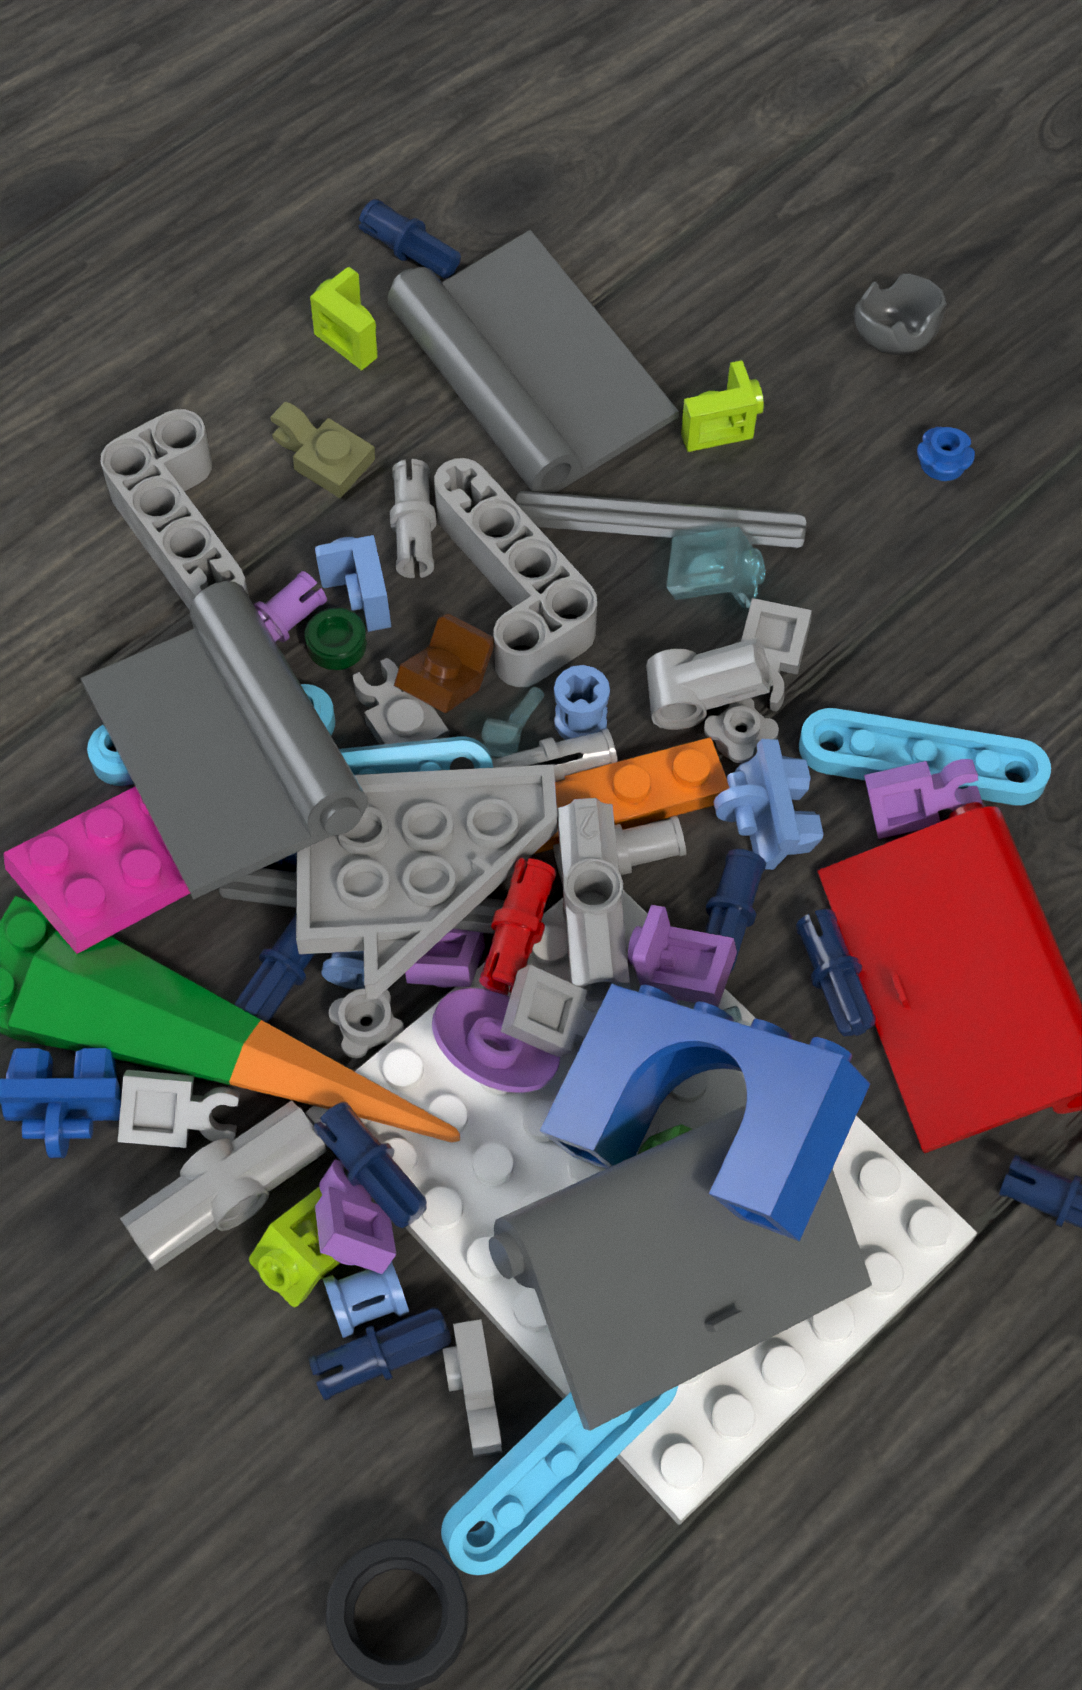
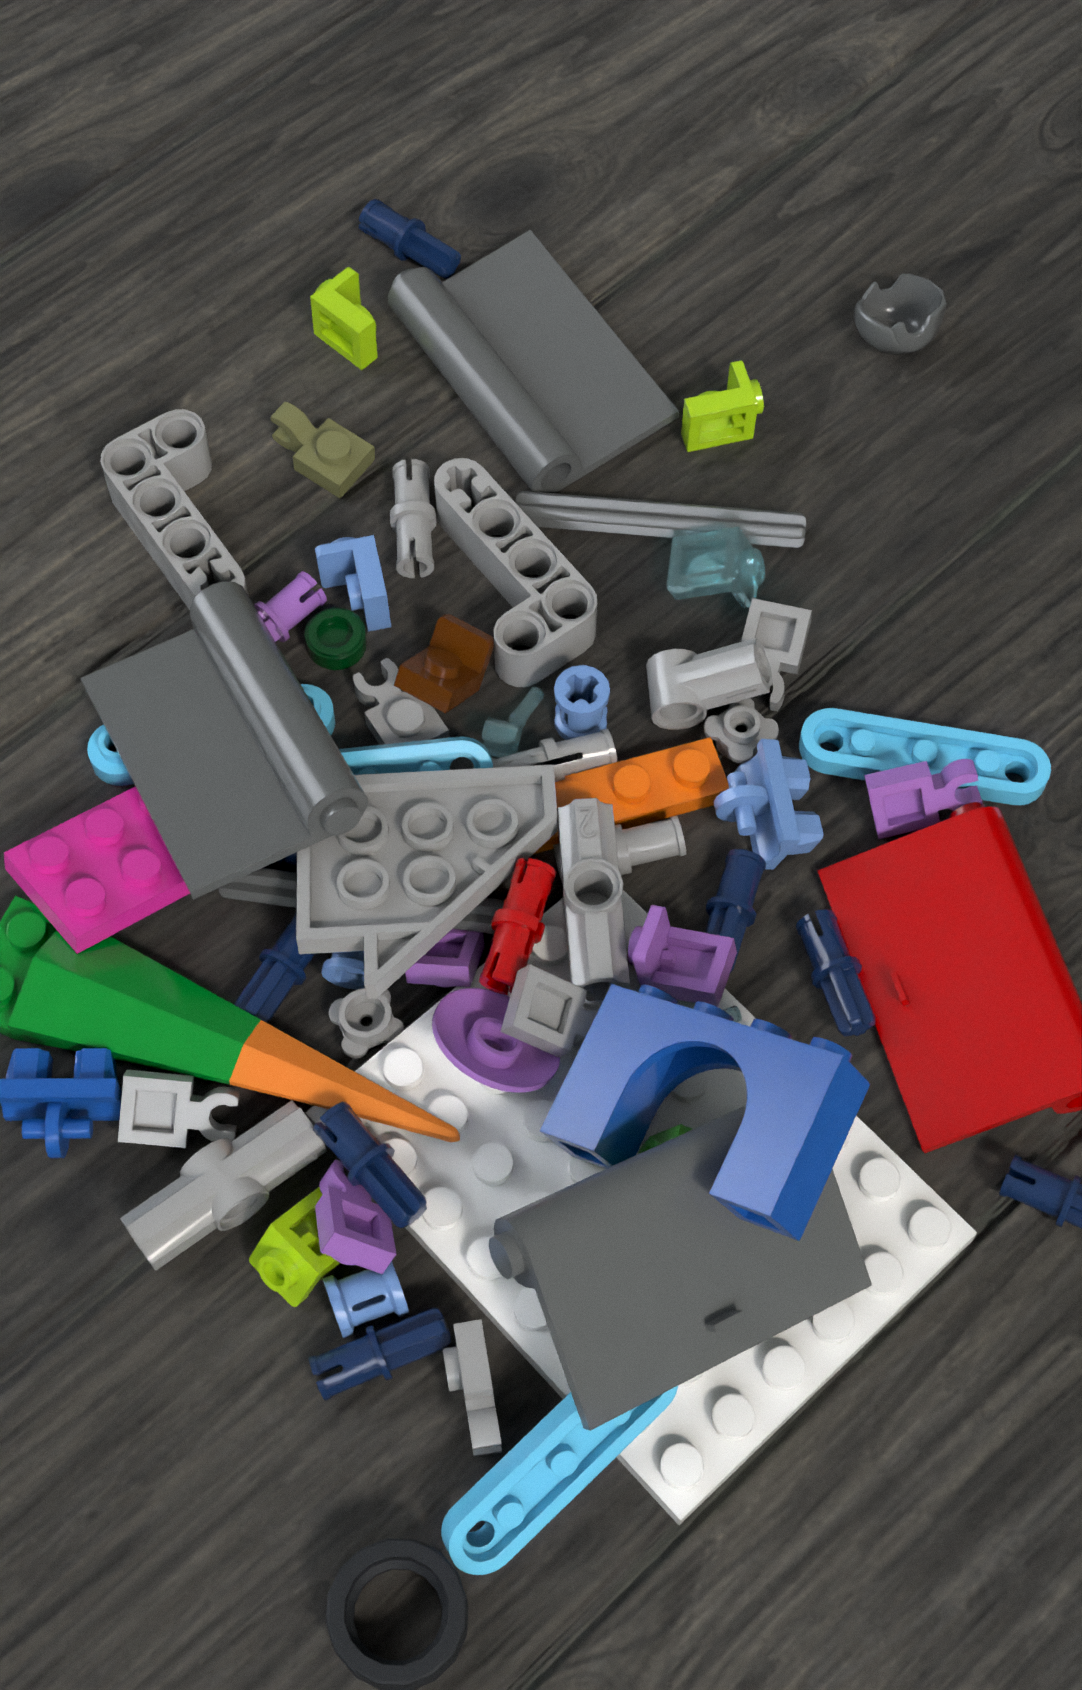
(945, 464): blue plate -> none

